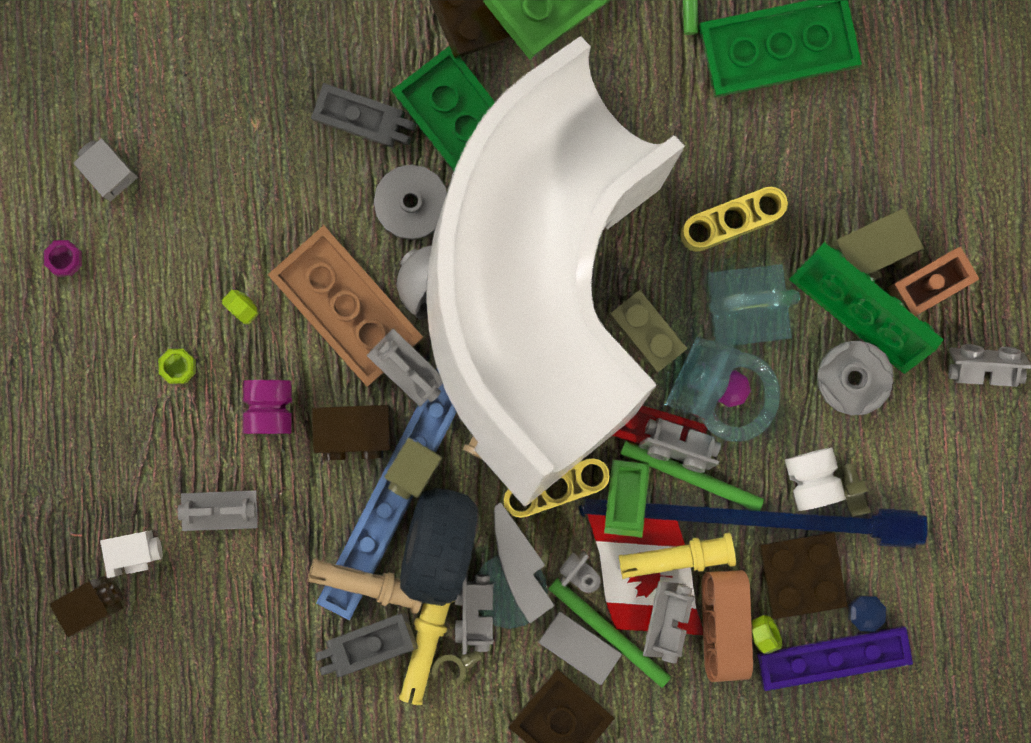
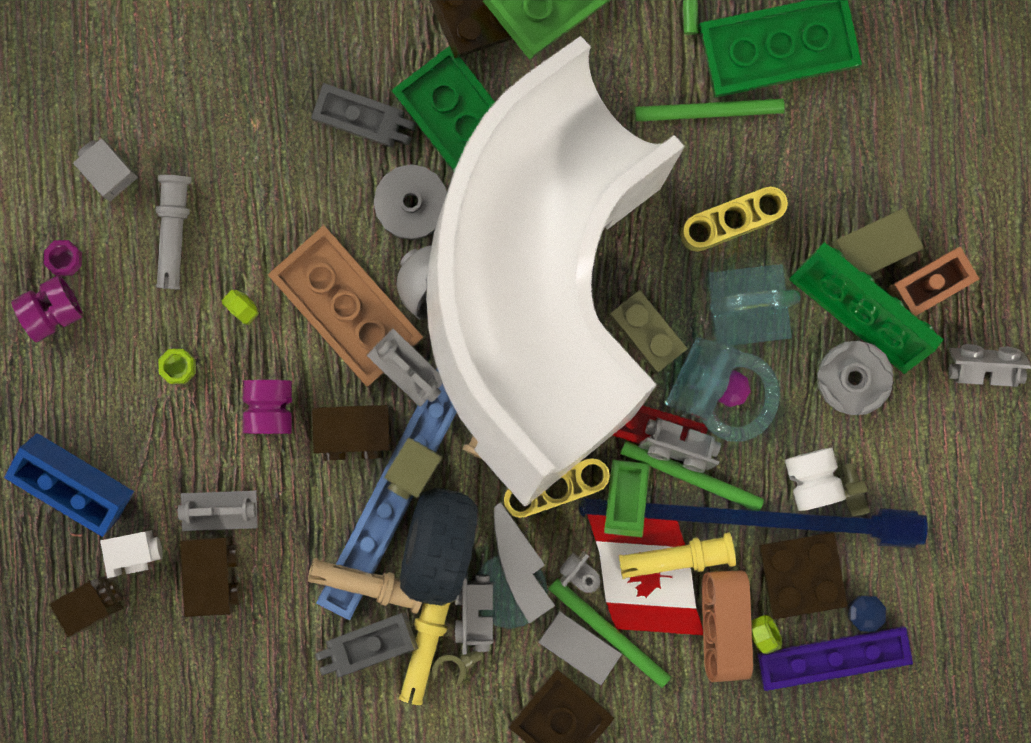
(40, 320): none -> magenta wheel
(69, 484): none -> blue brick
(172, 212): none -> light grey pin
(209, 576): none -> dark brown brick
(671, 605): light grey hinge -> none
(709, 110): none -> bright green bar

